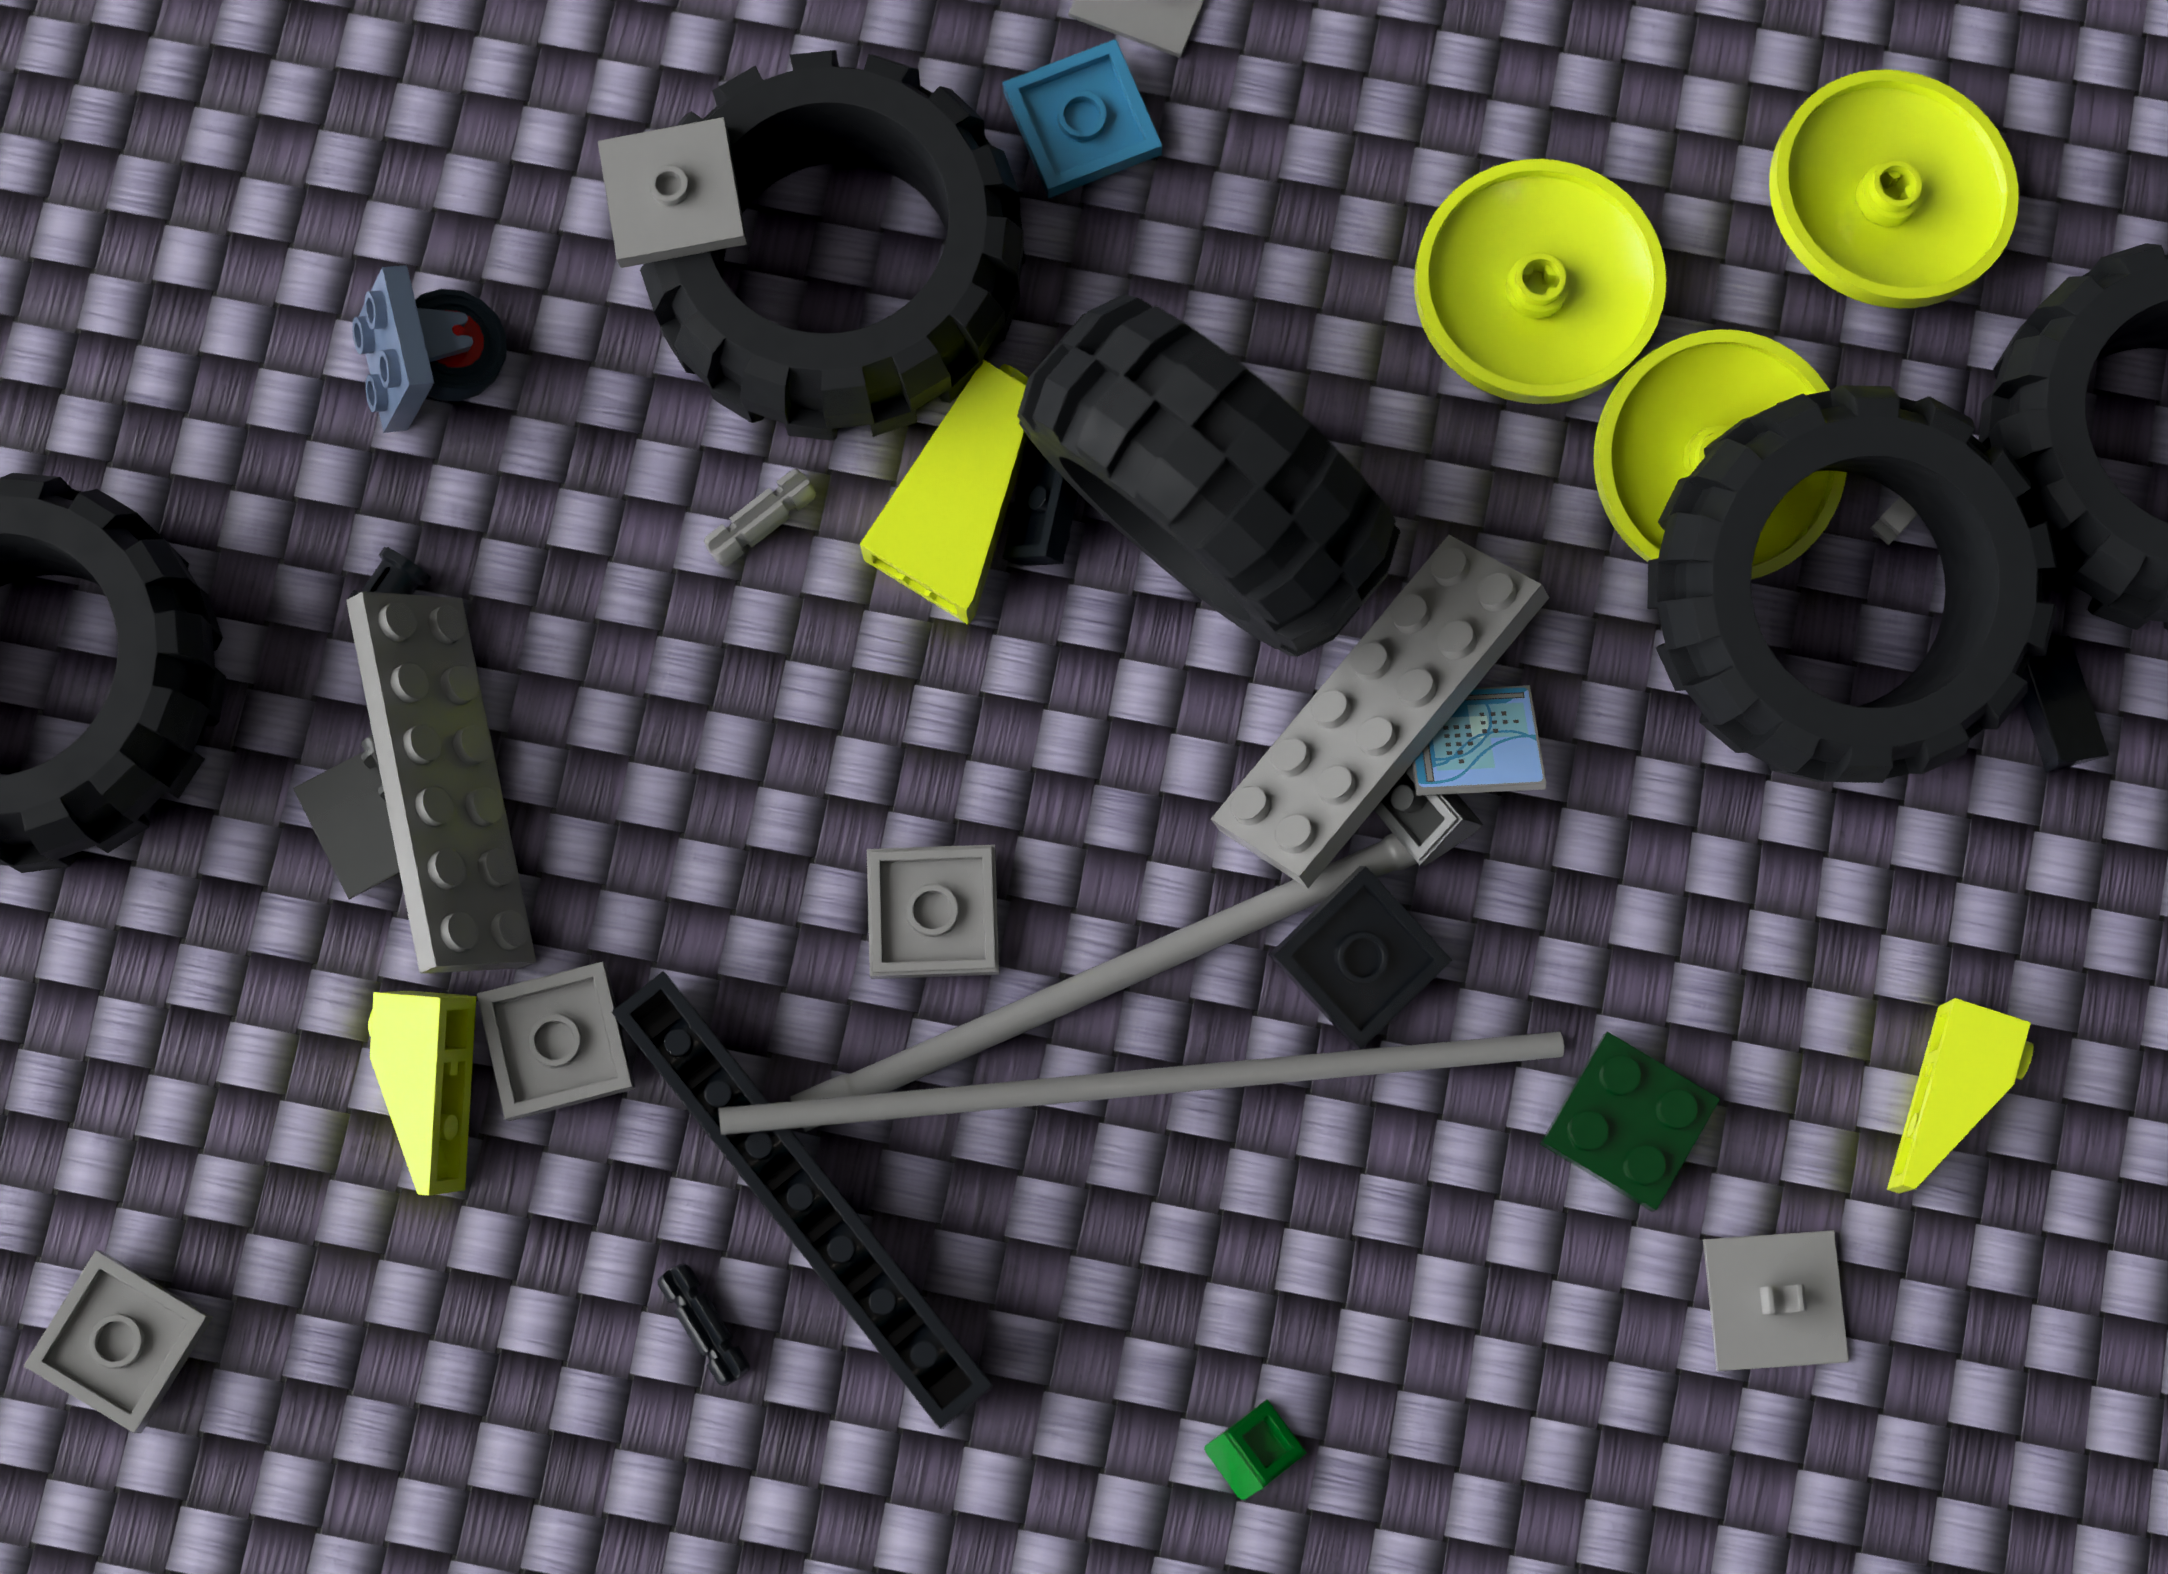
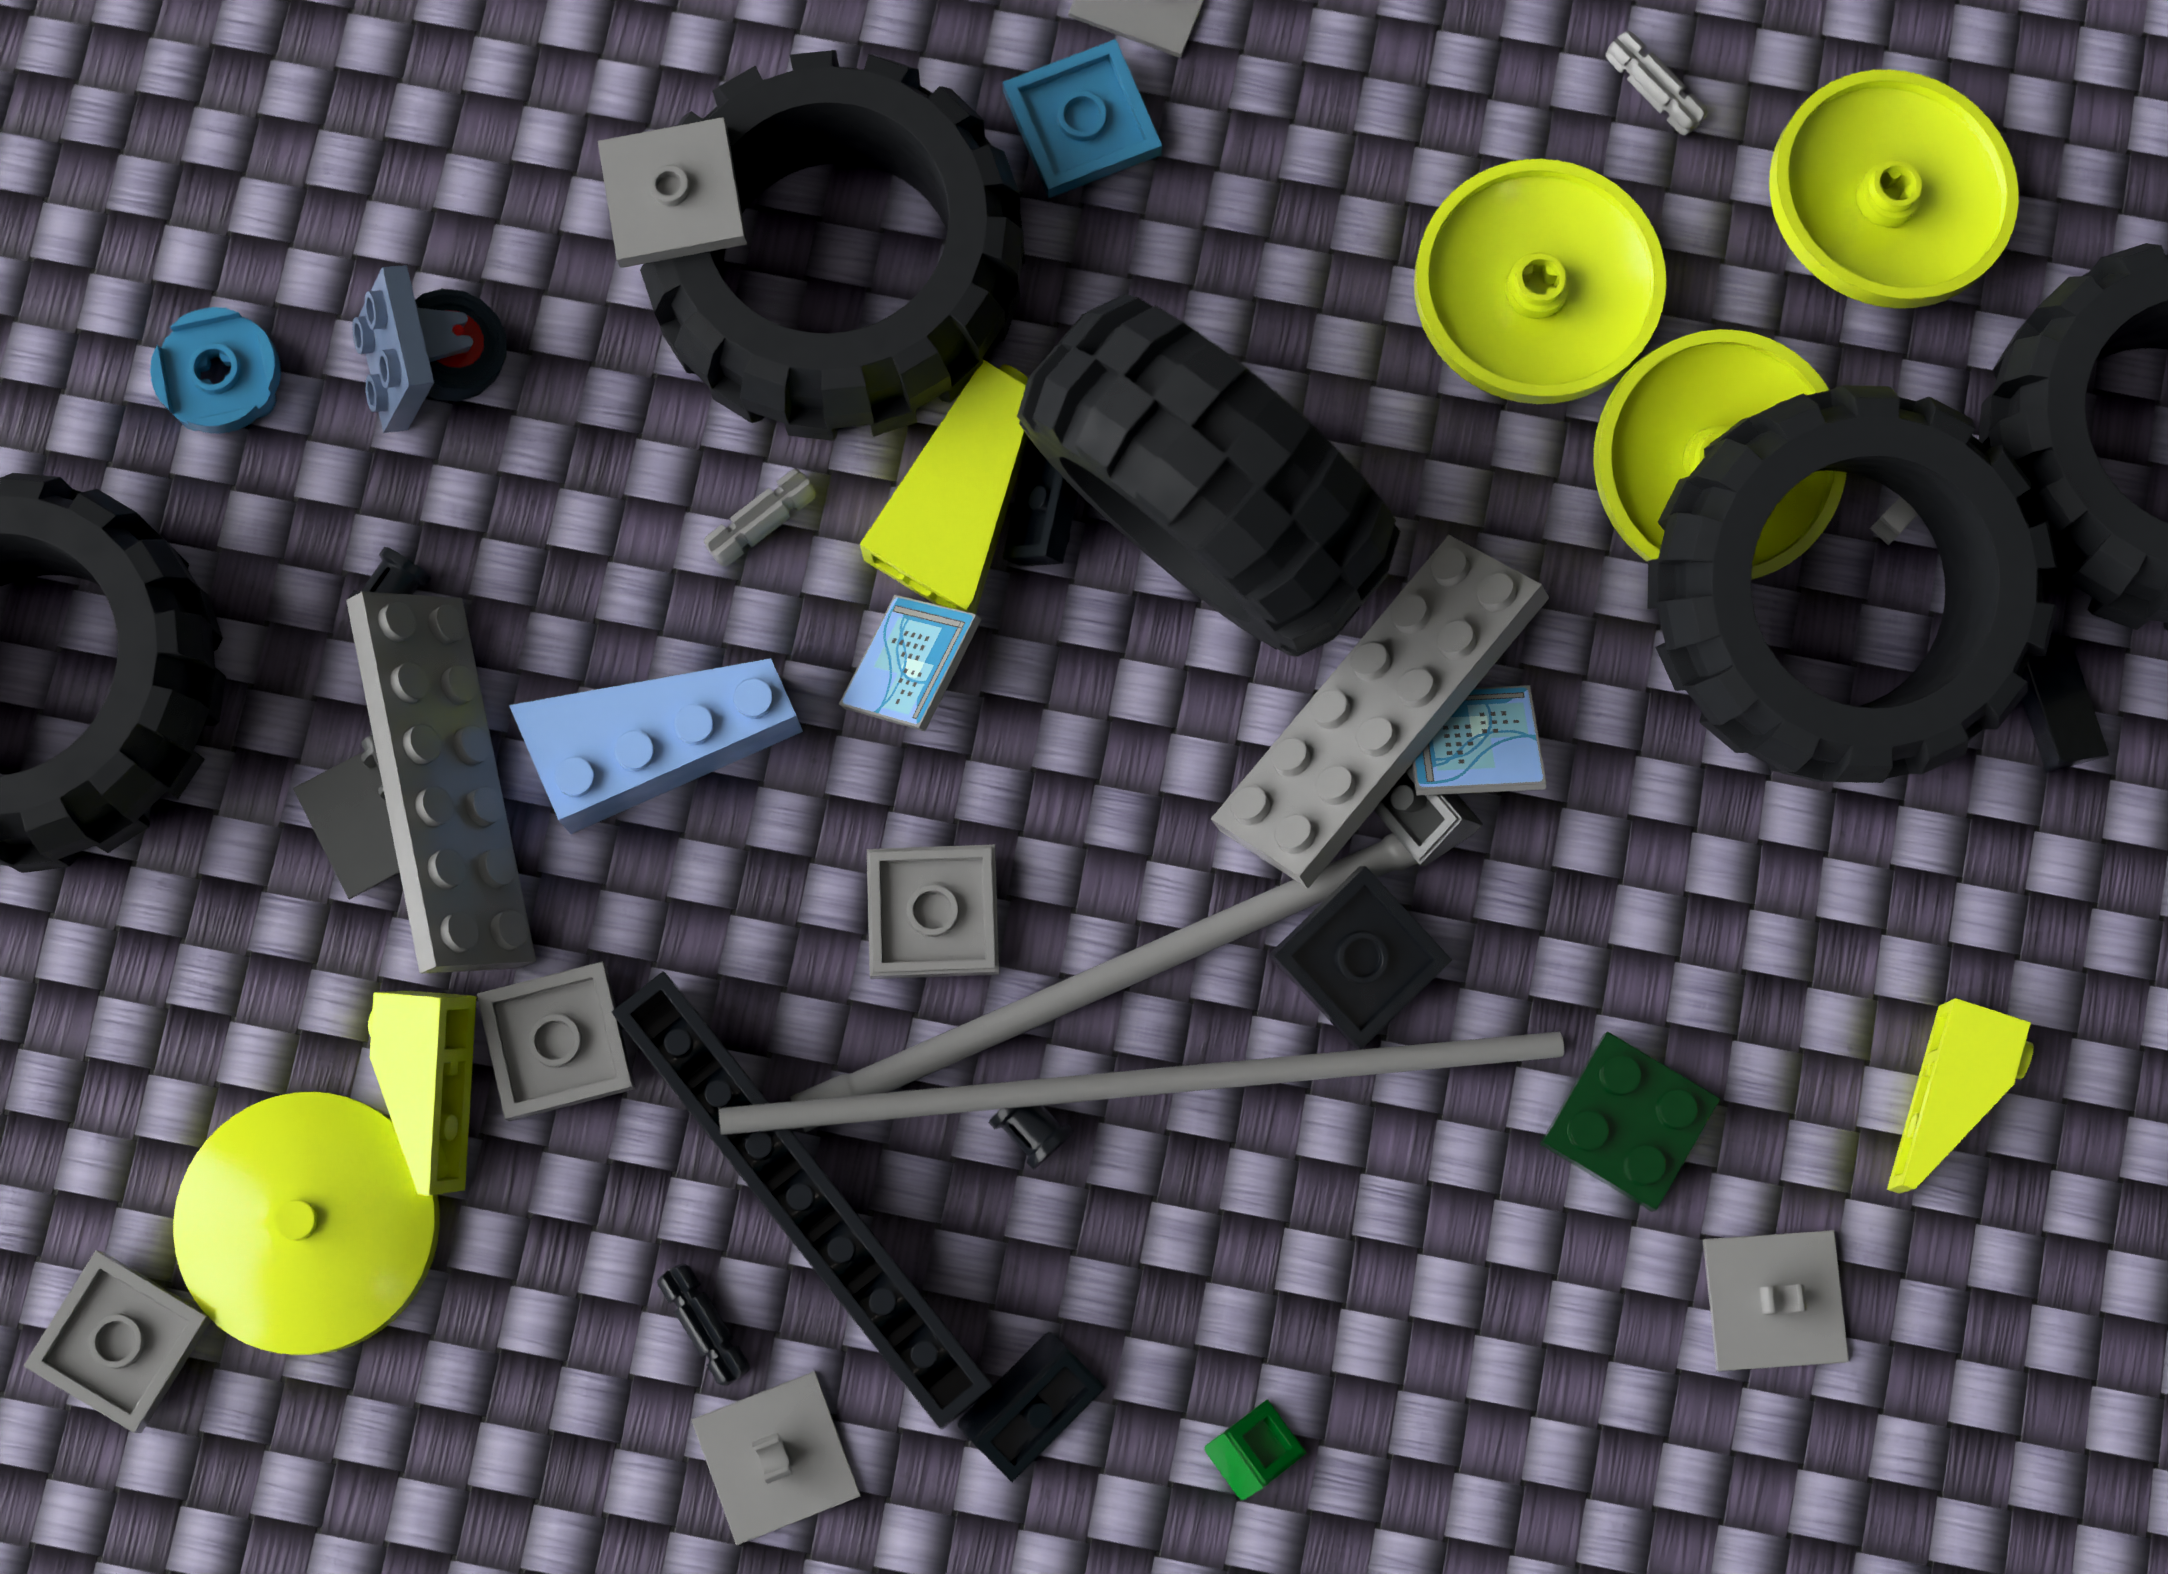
(187, 351): none -> dark azure plate
(303, 1225): none -> neon yellow dish
(650, 736): none -> light blue wedge
(775, 1458): none -> light grey piece
(910, 662): none -> piece
(1030, 1406): none -> black slope
(1033, 1131): none -> black bush
(1656, 83): none -> light grey axle

